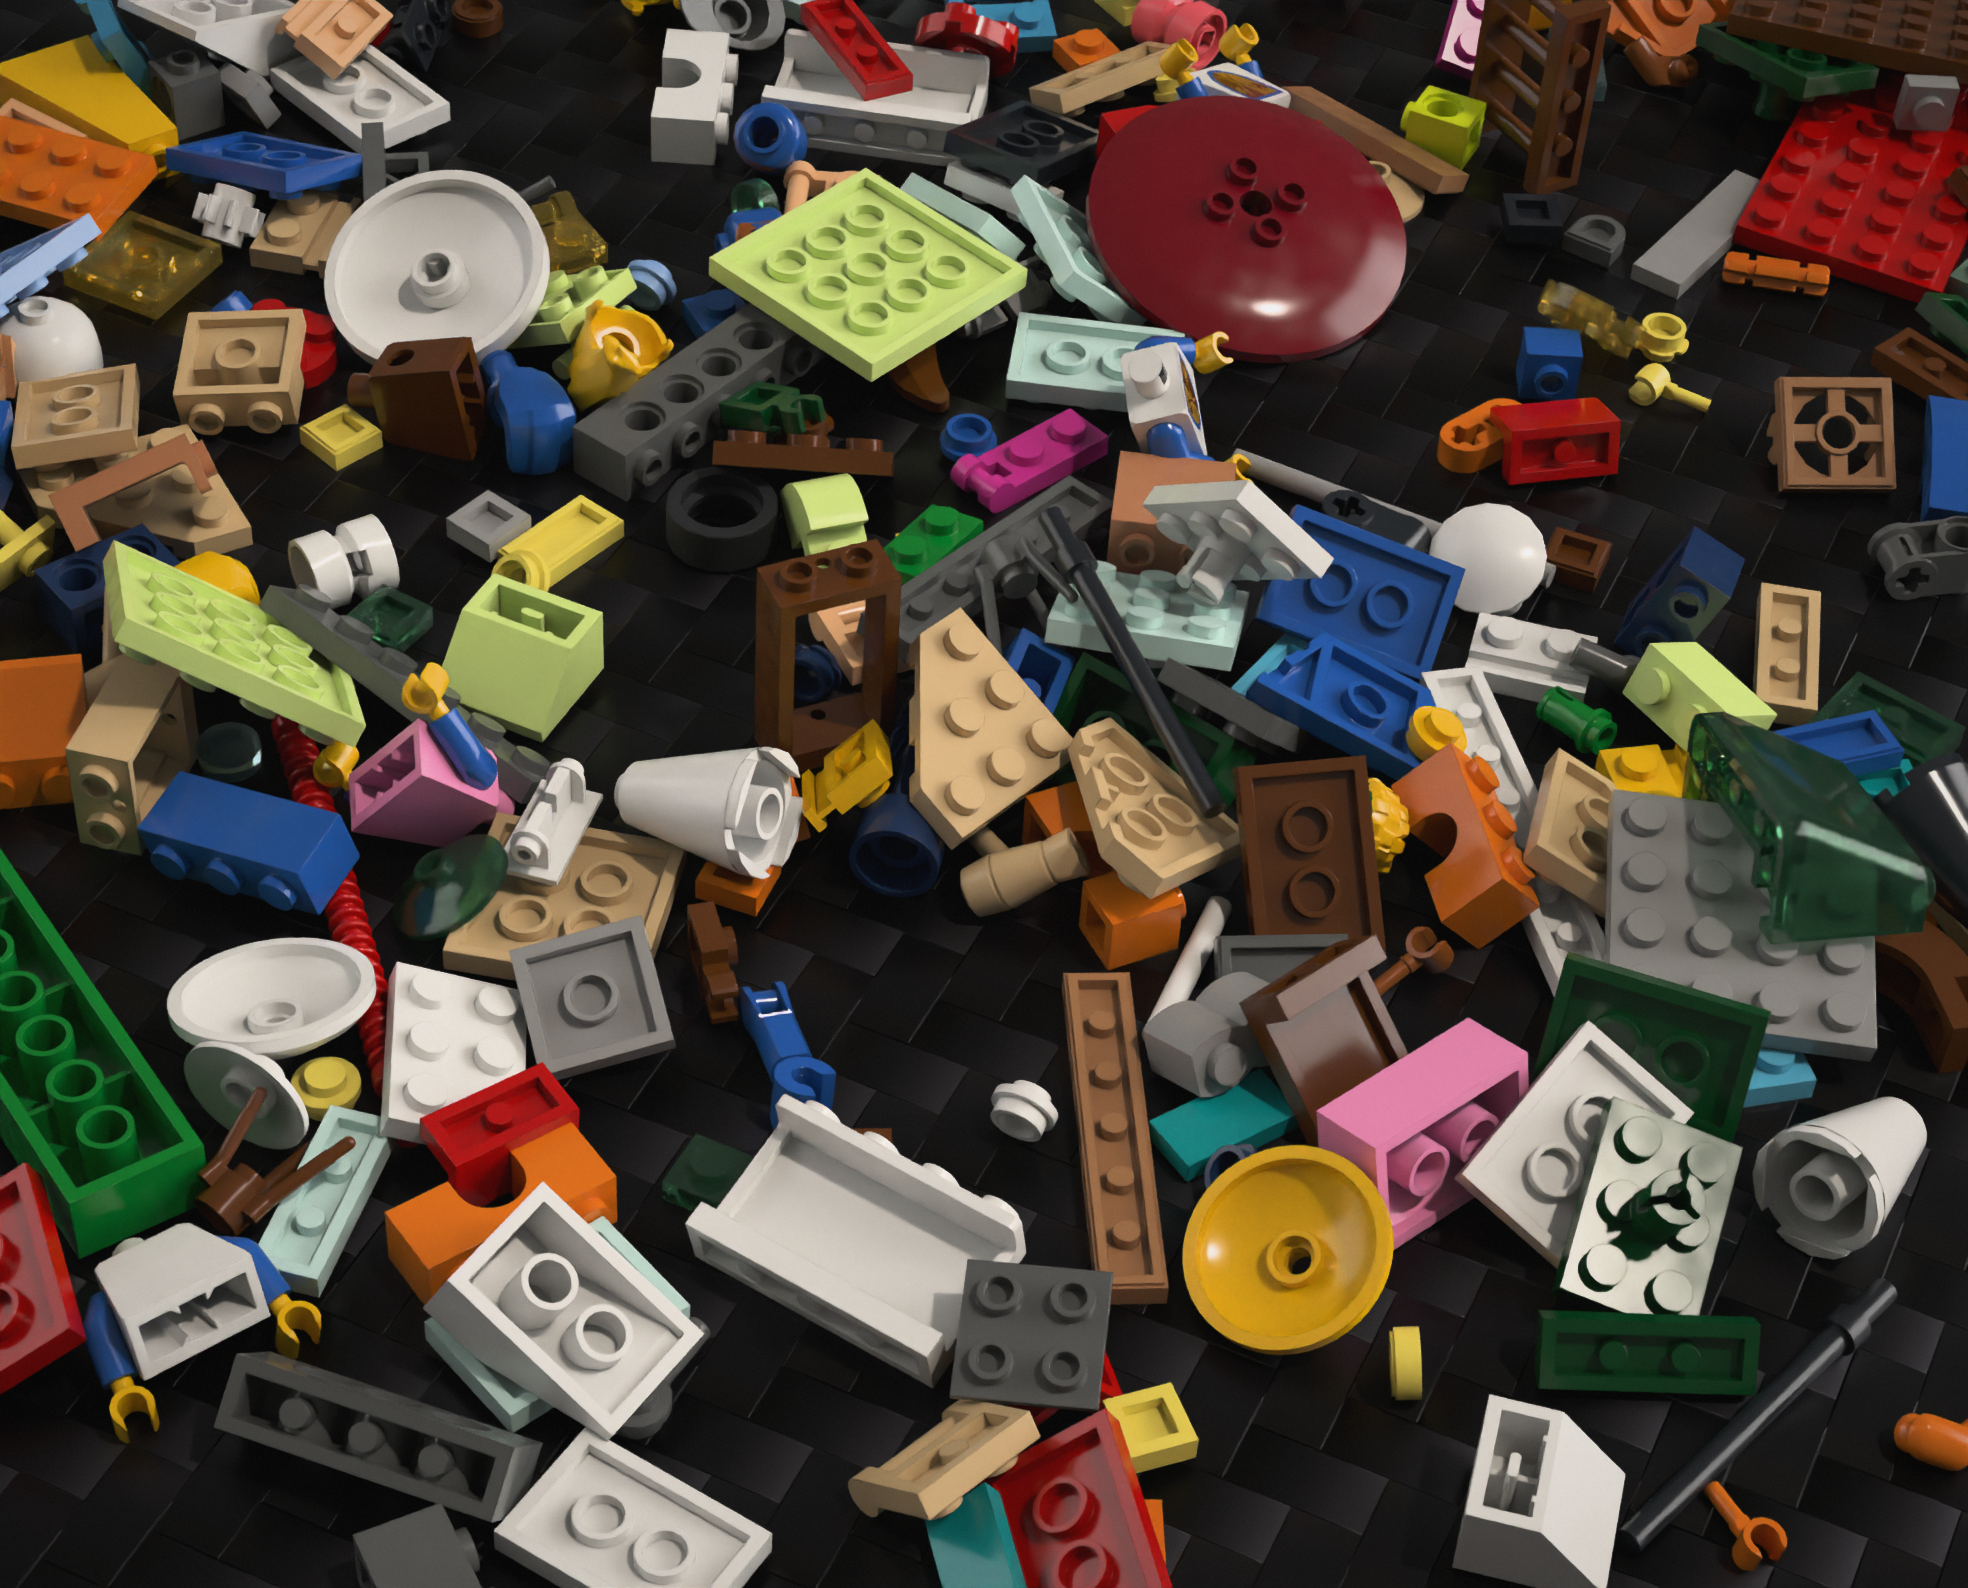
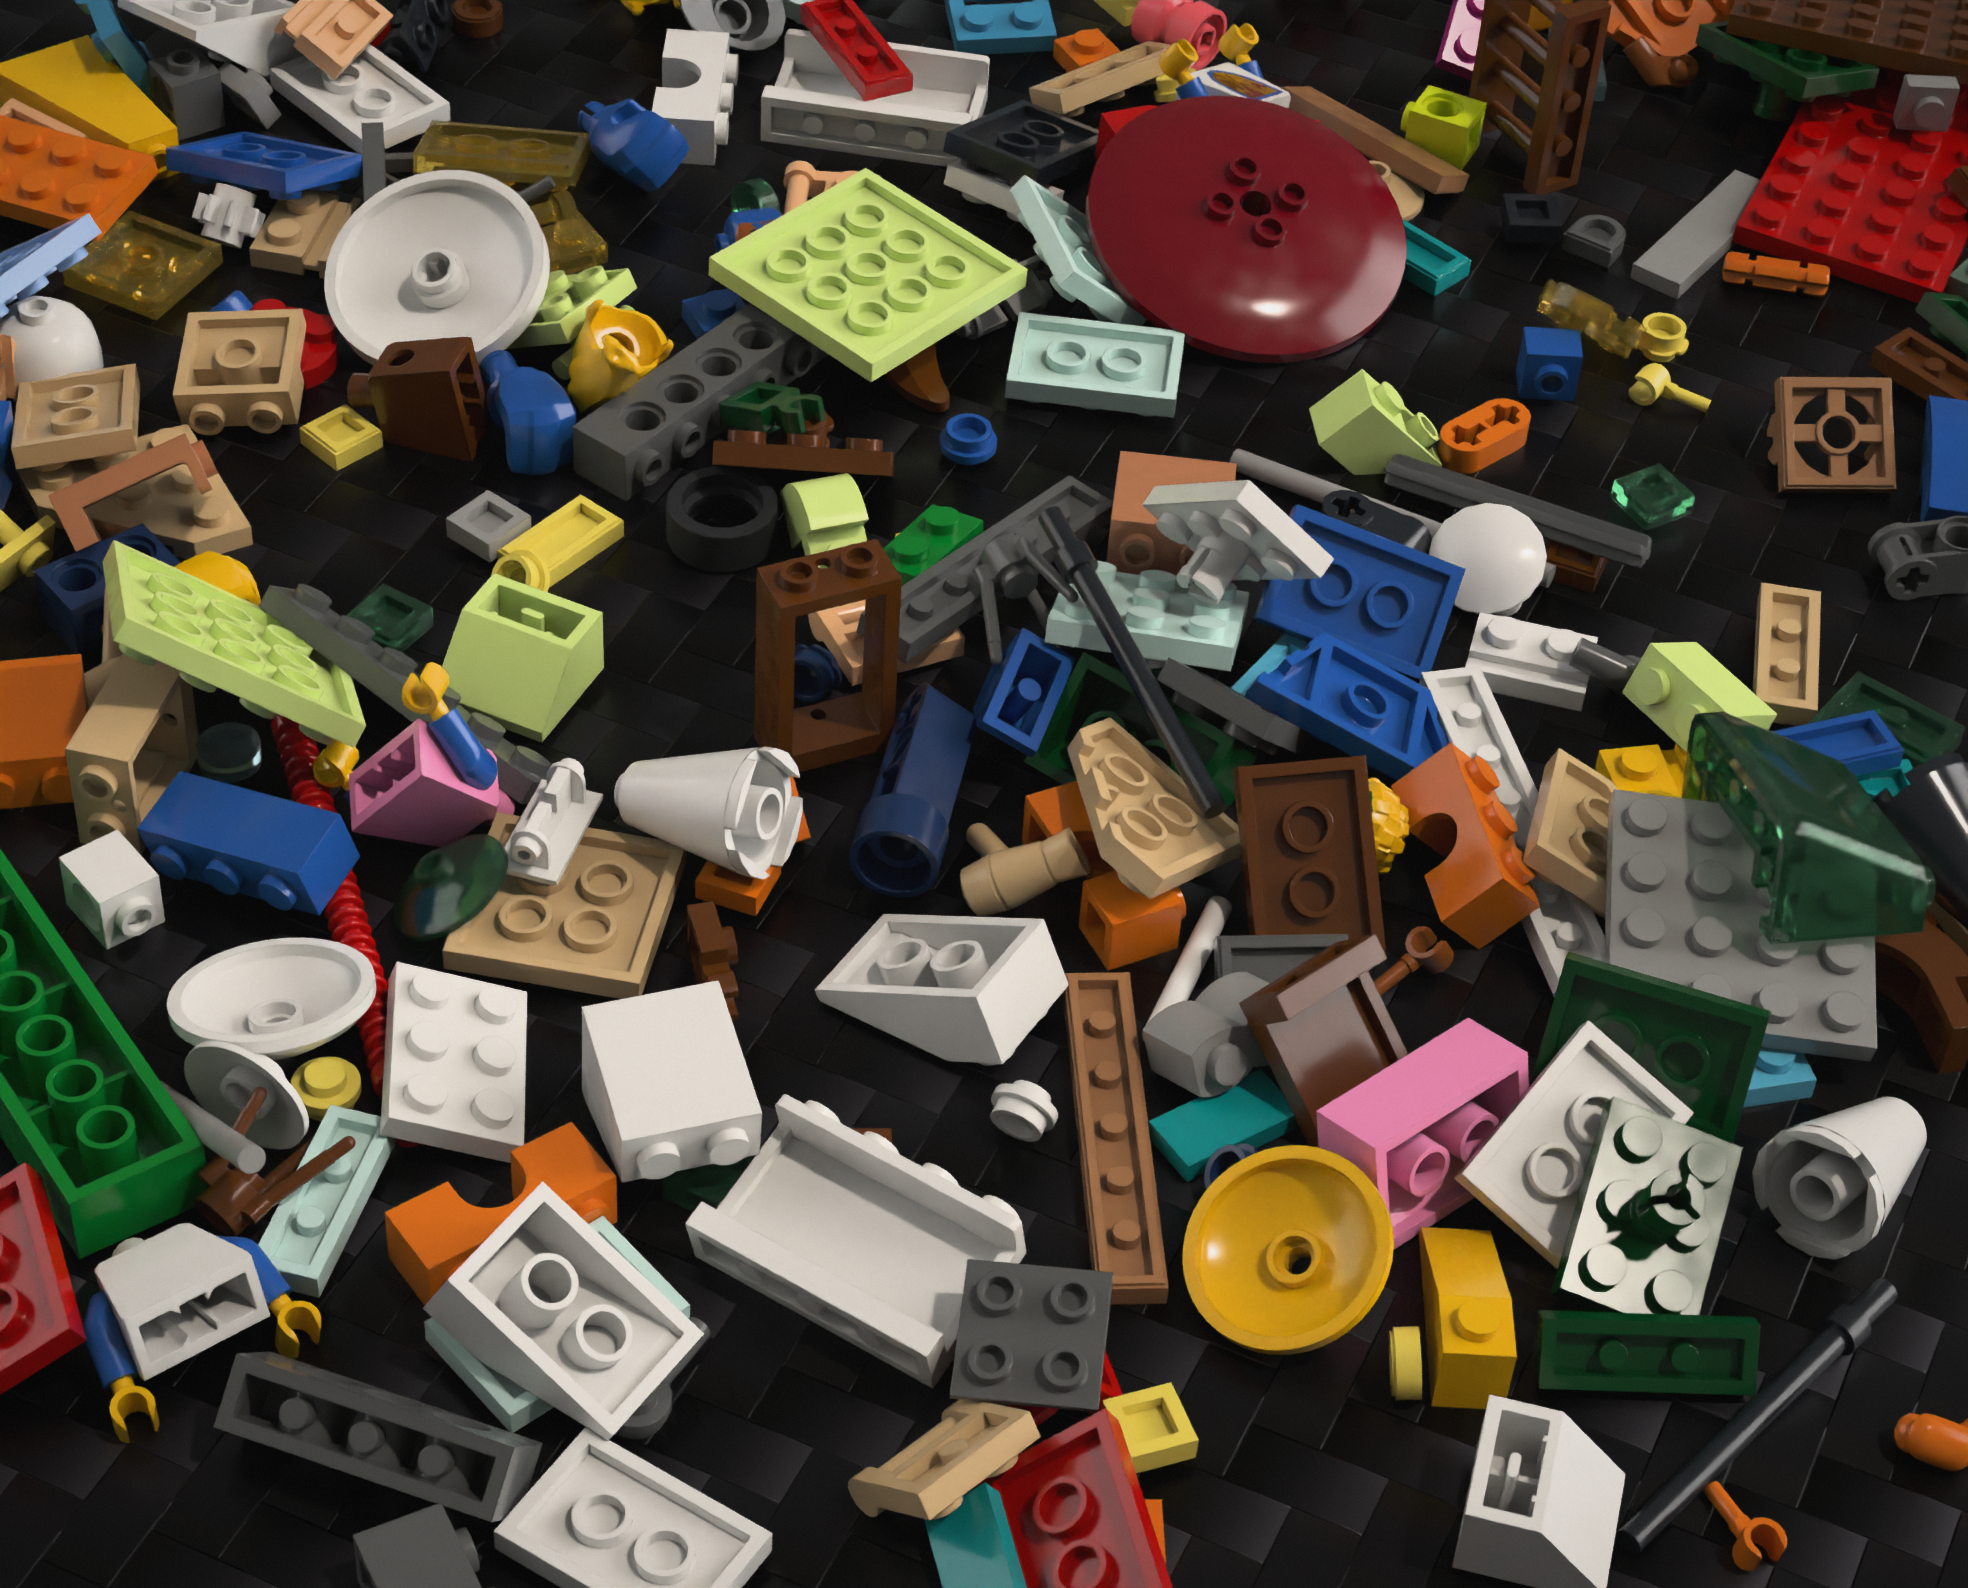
(112, 889): none -> white brick
(220, 1136): none -> light grey bar
(348, 563): white wheel -> none
(479, 1131): red panel -> none
(503, 152): none -> clear yellow plate
(592, 998): light grey plate -> none
(634, 142): none -> blue piece
(653, 284): light blue plate -> none
(668, 1082): none -> white slope
(755, 138): blue head -> none
(783, 1048): blue piece -> none
(851, 776): yellow plate -> none
(950, 982): none -> white slope
(964, 215): light aqua plate -> none
(966, 32): red plate -> none
(974, 731): tan plate -> none
(1030, 461): dark pink plate -> none
(1165, 398): torso -> none
(1369, 424): none -> yellowish green slope
(1432, 263): none -> teal tile
(1432, 730): yellow plate -> none
(1466, 1317): none -> yellow slope
(1553, 521): none -> dark grey axle
(1557, 440): red panel -> none
(1588, 728): green pin -> none
(1652, 496): none -> clear green plate
(1681, 594): dark blue brick -> none

